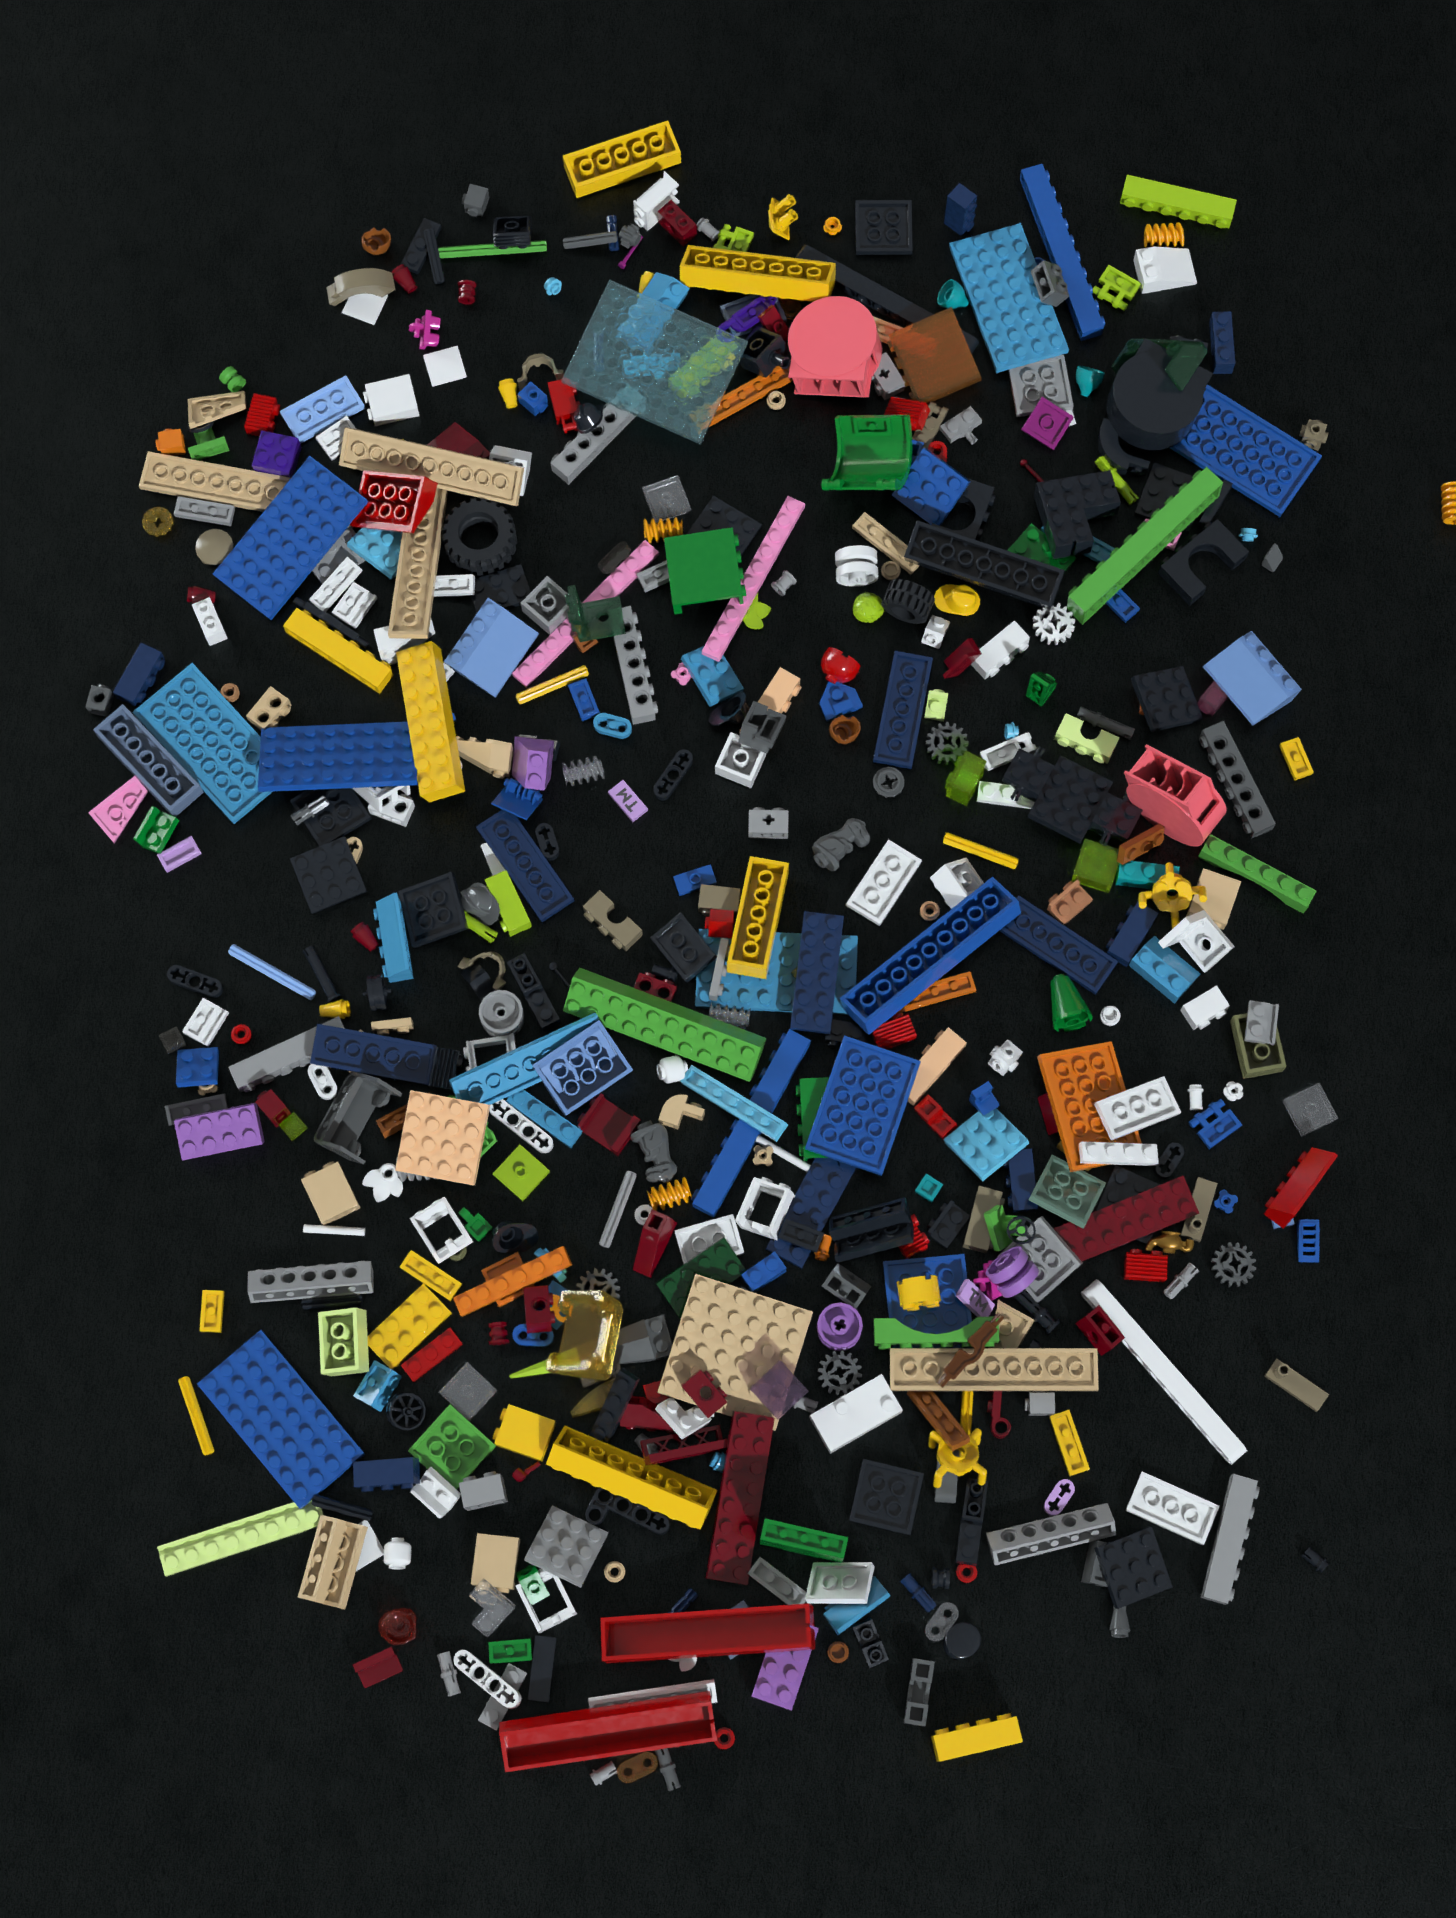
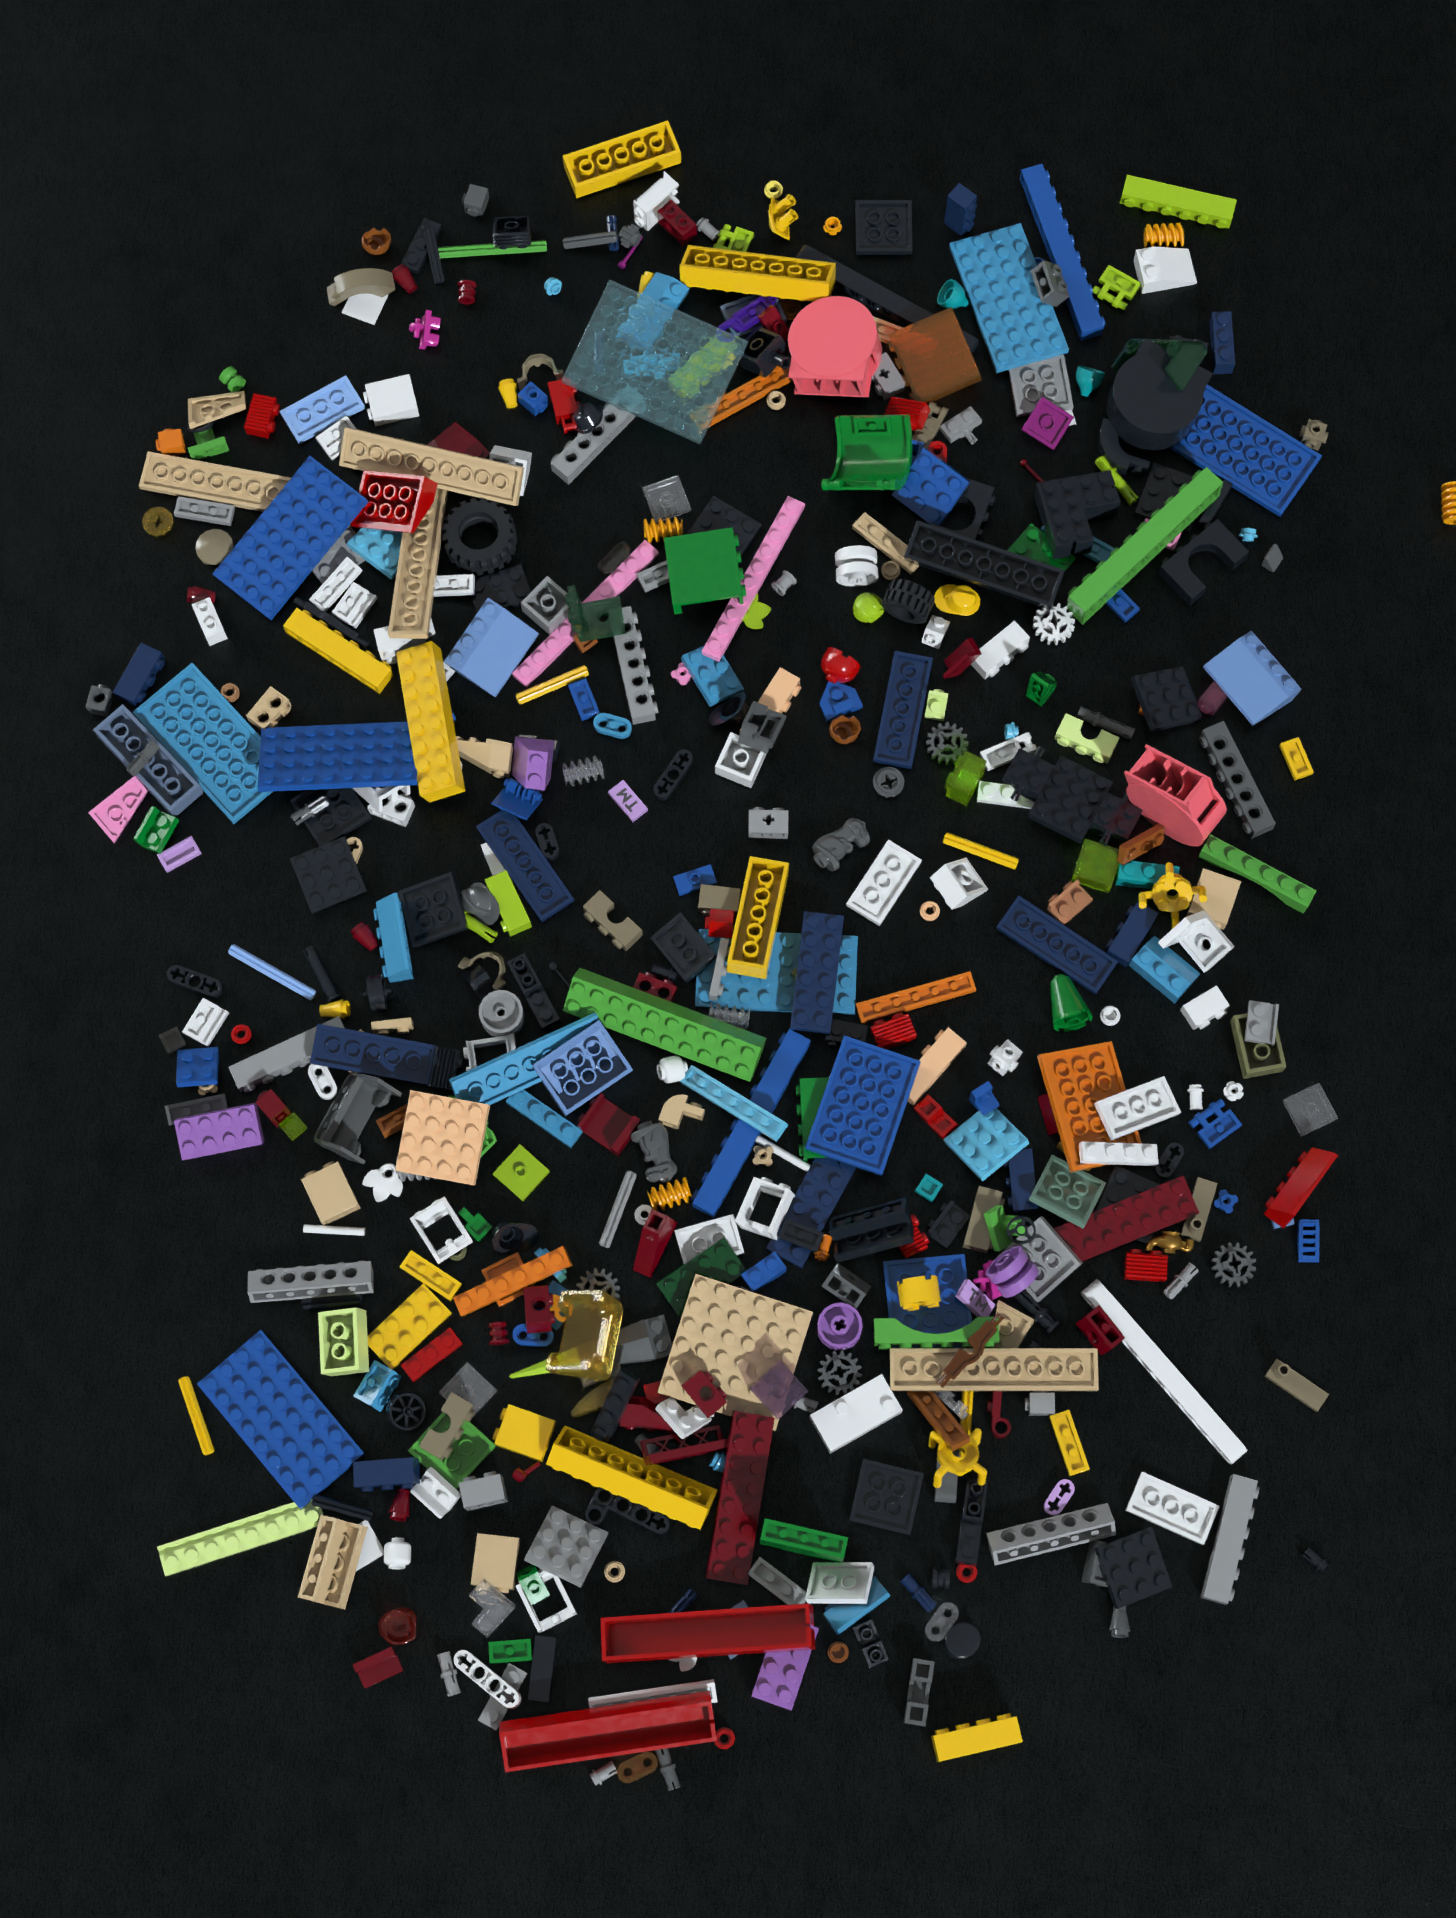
(143, 758): none -> dark grey axle
(211, 1311): yellow plate -> none
(276, 454): dark purple brick -> none
(400, 1507): none -> dark red cone
(441, 1443): none -> dark tan arch
(444, 366): white sticker -> none
(520, 1125): white beam -> none
(773, 185): none -> light yellow plate
(930, 955): blue brick -> none
(959, 1408): none -> clear plate

